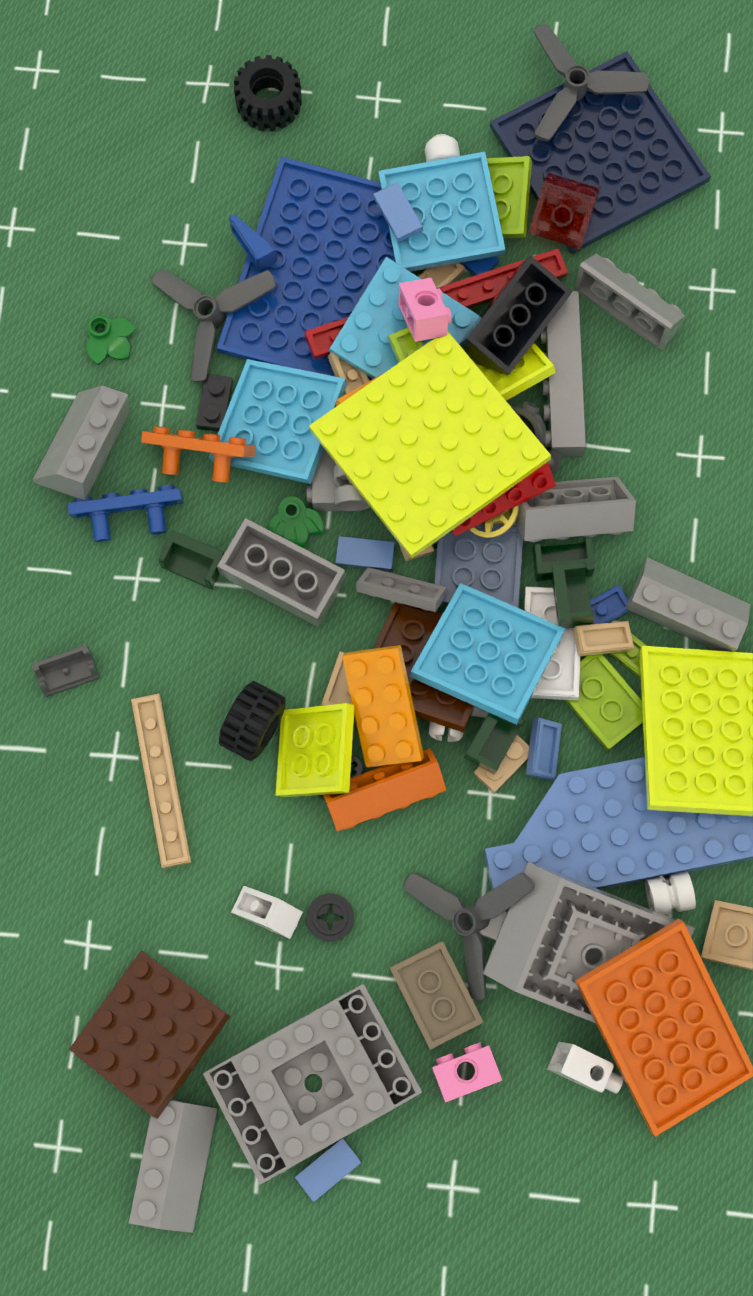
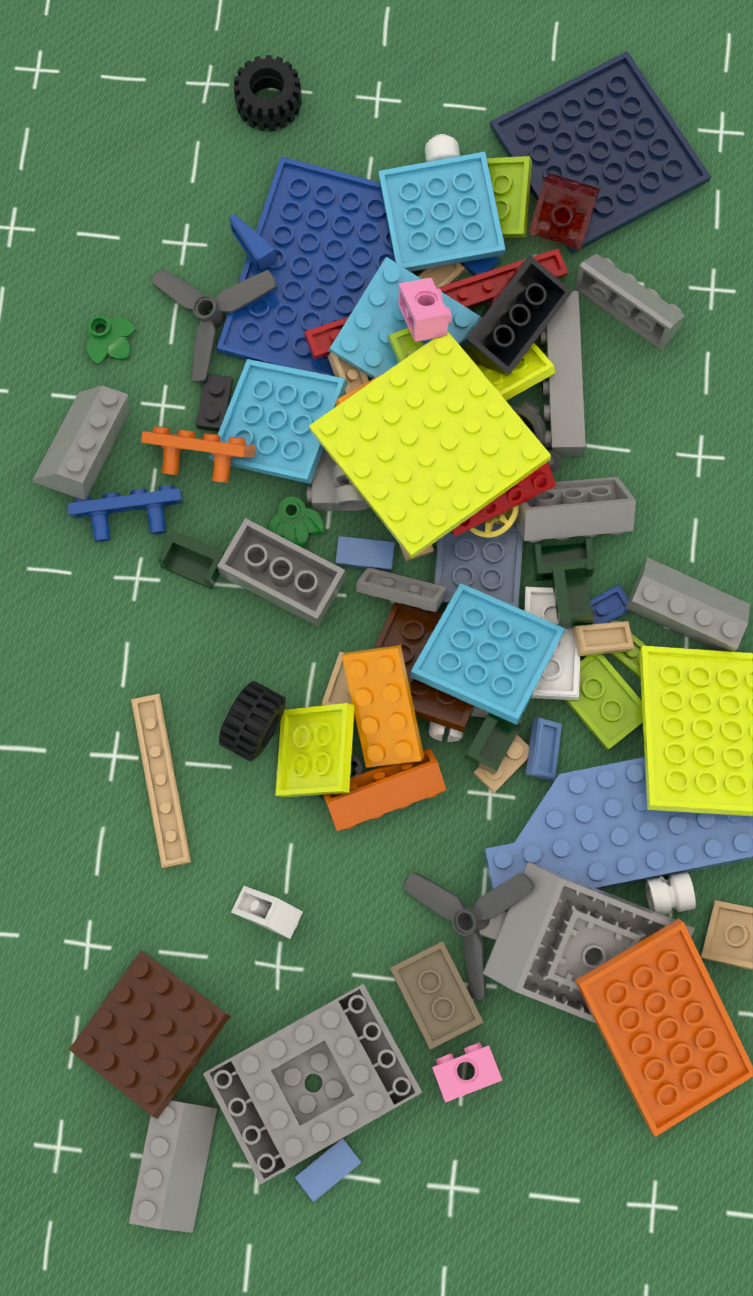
(66, 670): dark grey hinge -> none
(320, 927): black gear -> none
(398, 212): medium blue tile -> none
(576, 1065): white torso -> none
(596, 82): dark grey piece -> none

